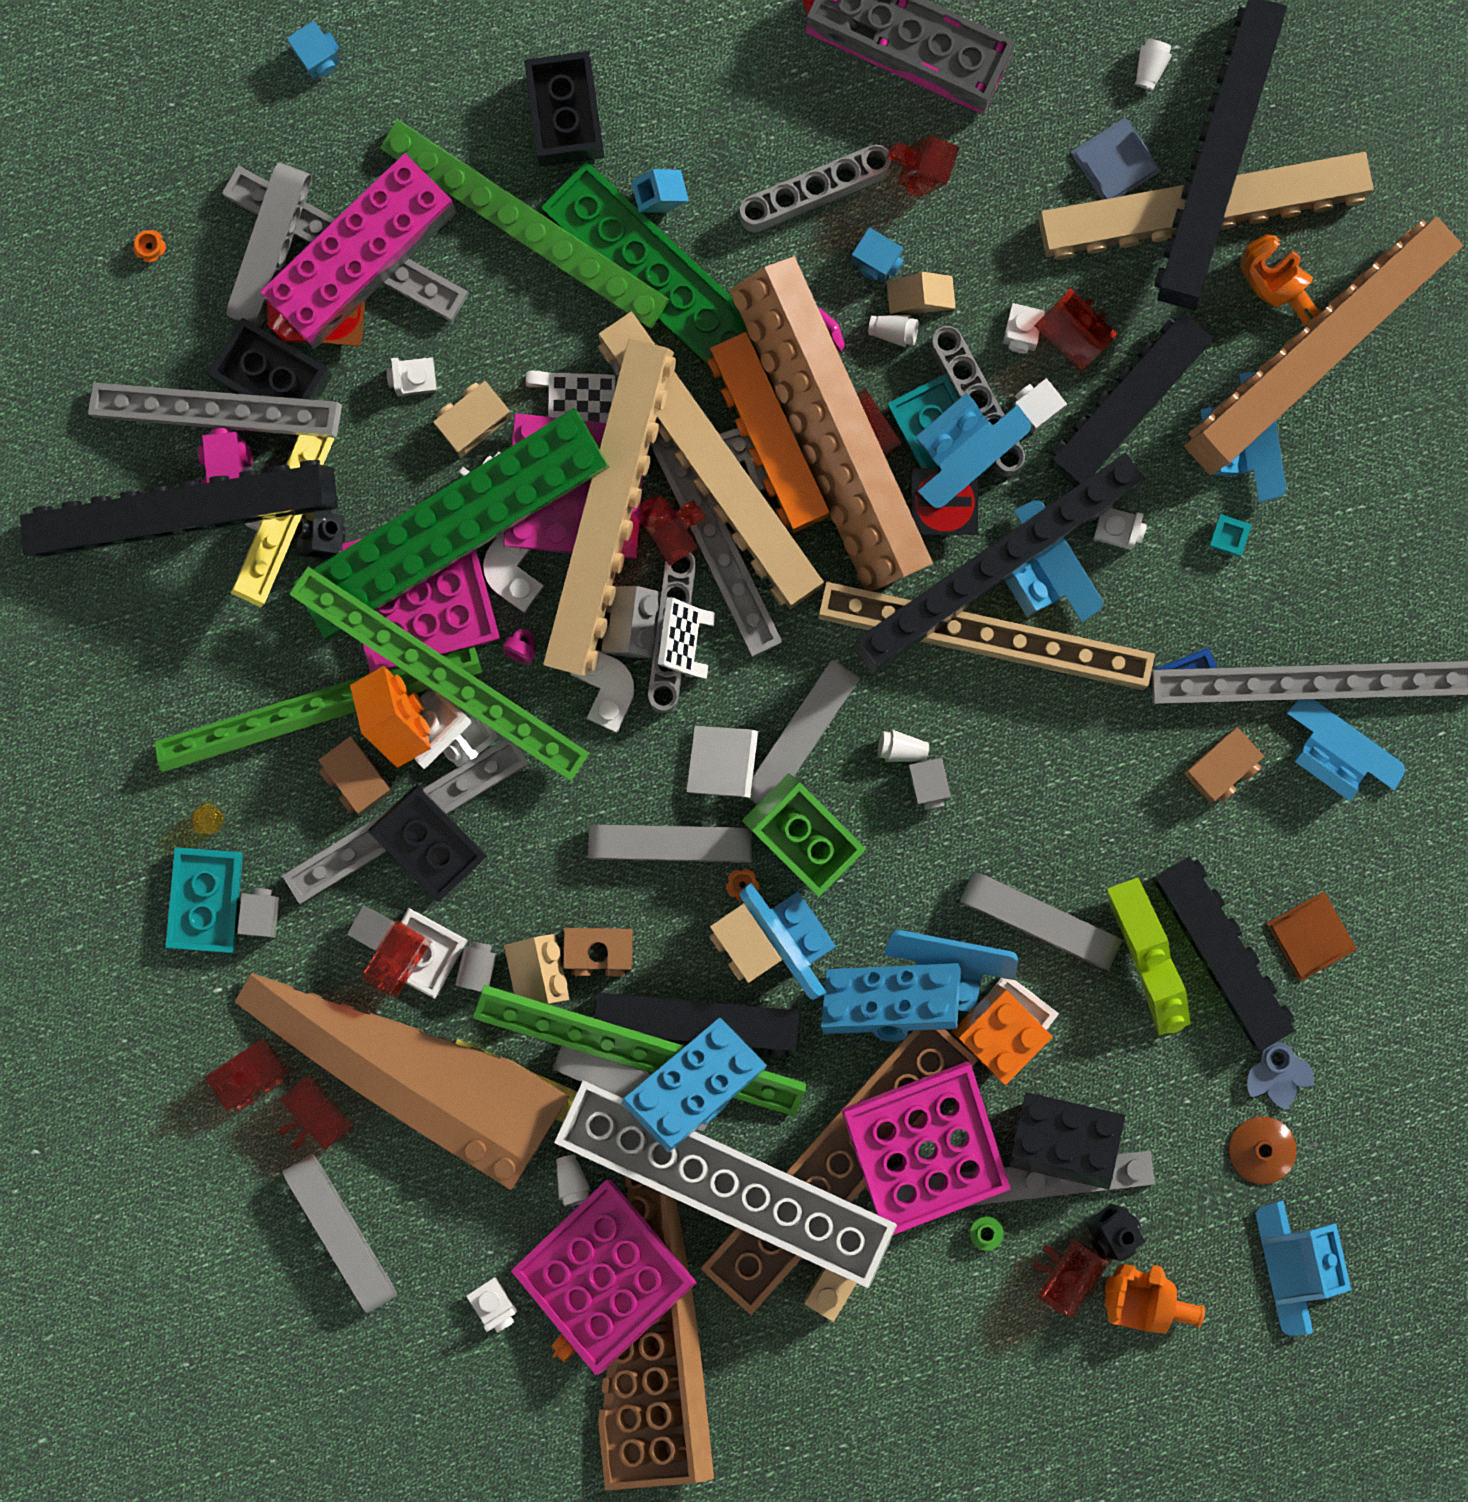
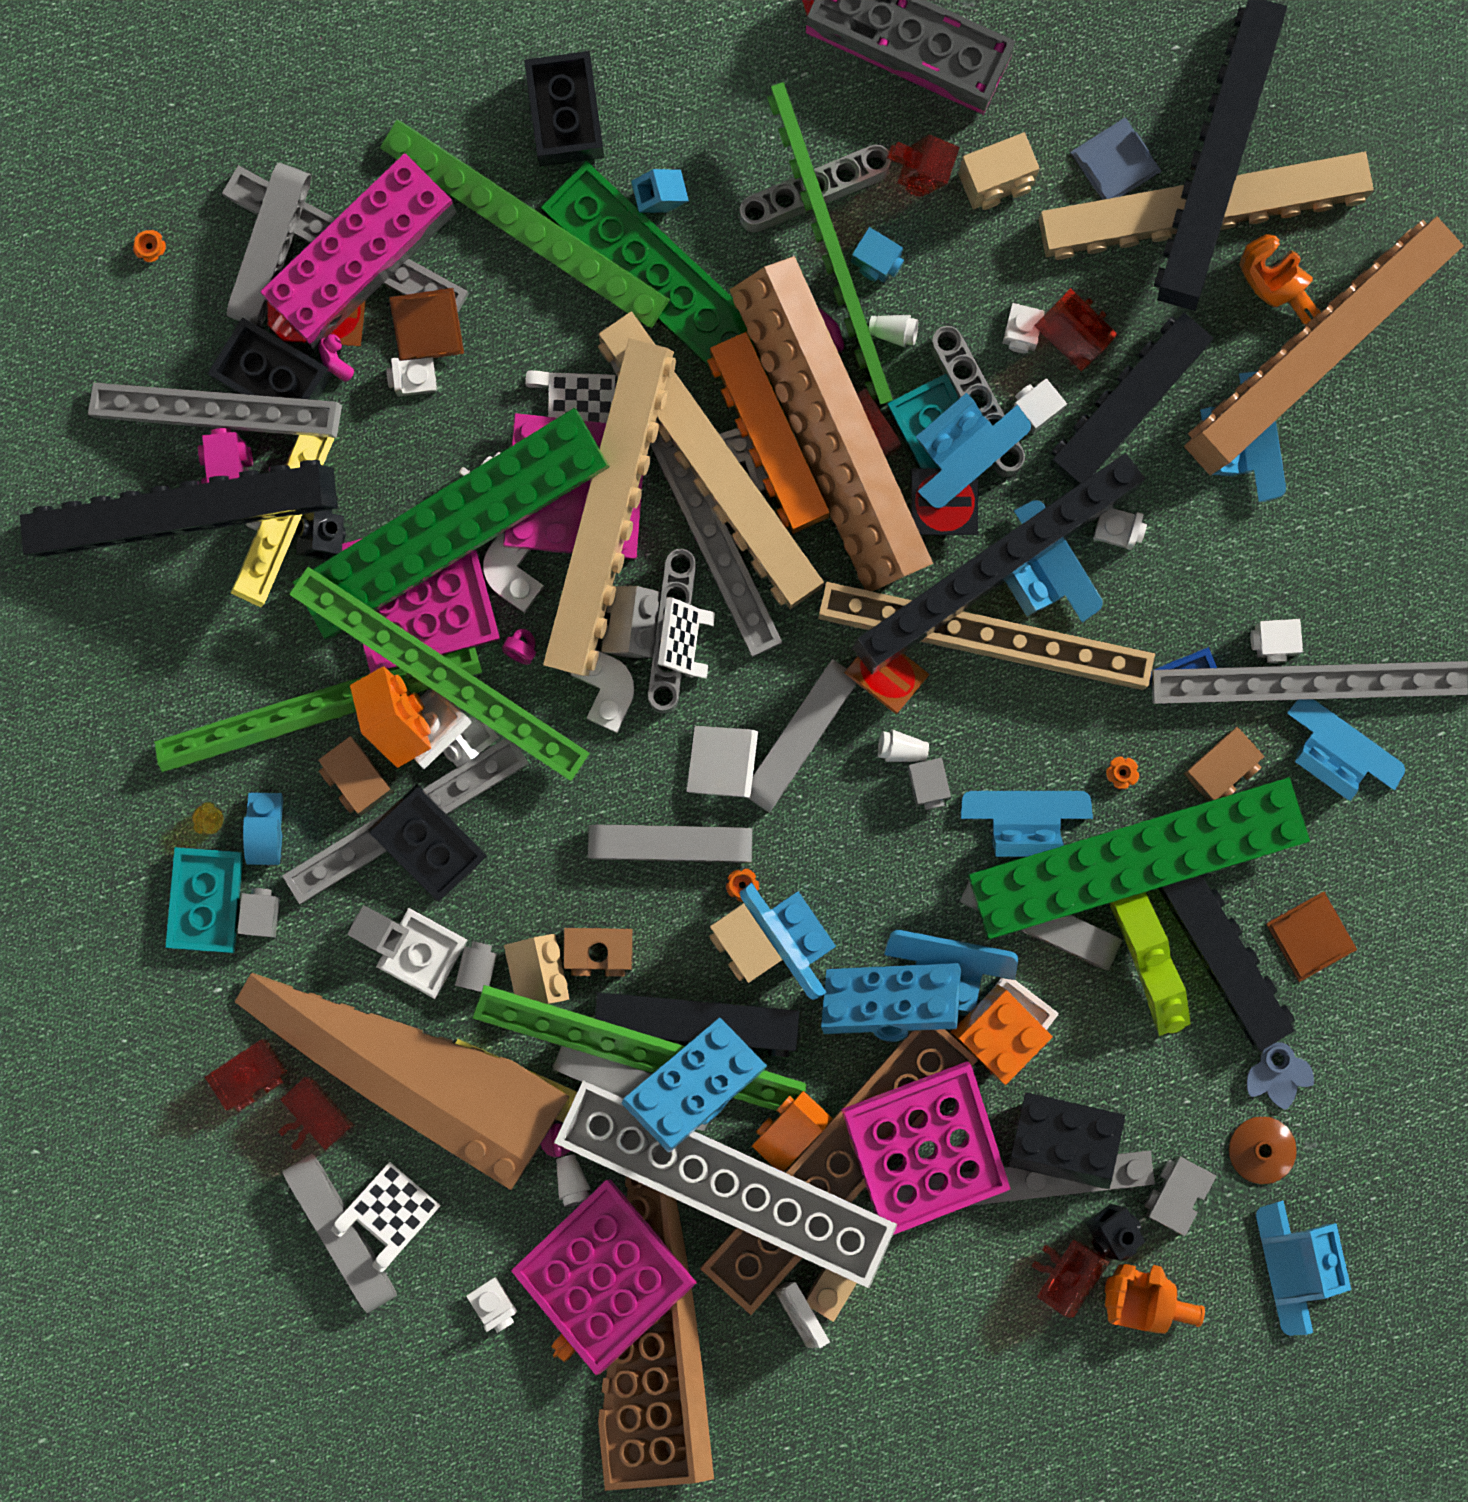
(263, 829): none -> dark azure brick
(315, 50): dark azure brick -> none
(330, 359): none -> dark pink arm
(391, 1211): none -> white flag
(396, 959): clear red bracket -> none
(427, 324): none -> dark orange piece
(472, 418): tan brick -> none
(548, 1143): none -> dark pink tile
(668, 528): clear red brick -> none
(791, 1131): none -> orange brick
(801, 1315): none -> white tile
(804, 834): bright green brick -> none
(824, 231): none -> bright green plate
(892, 683): none -> piece
(921, 294): tan slope -> none
(975, 1233): bright green plate -> none
(999, 172): none -> tan brick
(1026, 820): none -> dark azure plate
(1113, 772): none -> orange plate
(1138, 858): none -> green plate
(1152, 62): white cone -> none
(1178, 1194): none -> light grey brick
(1230, 535): teal plate -> none
(1277, 639): none -> white brick

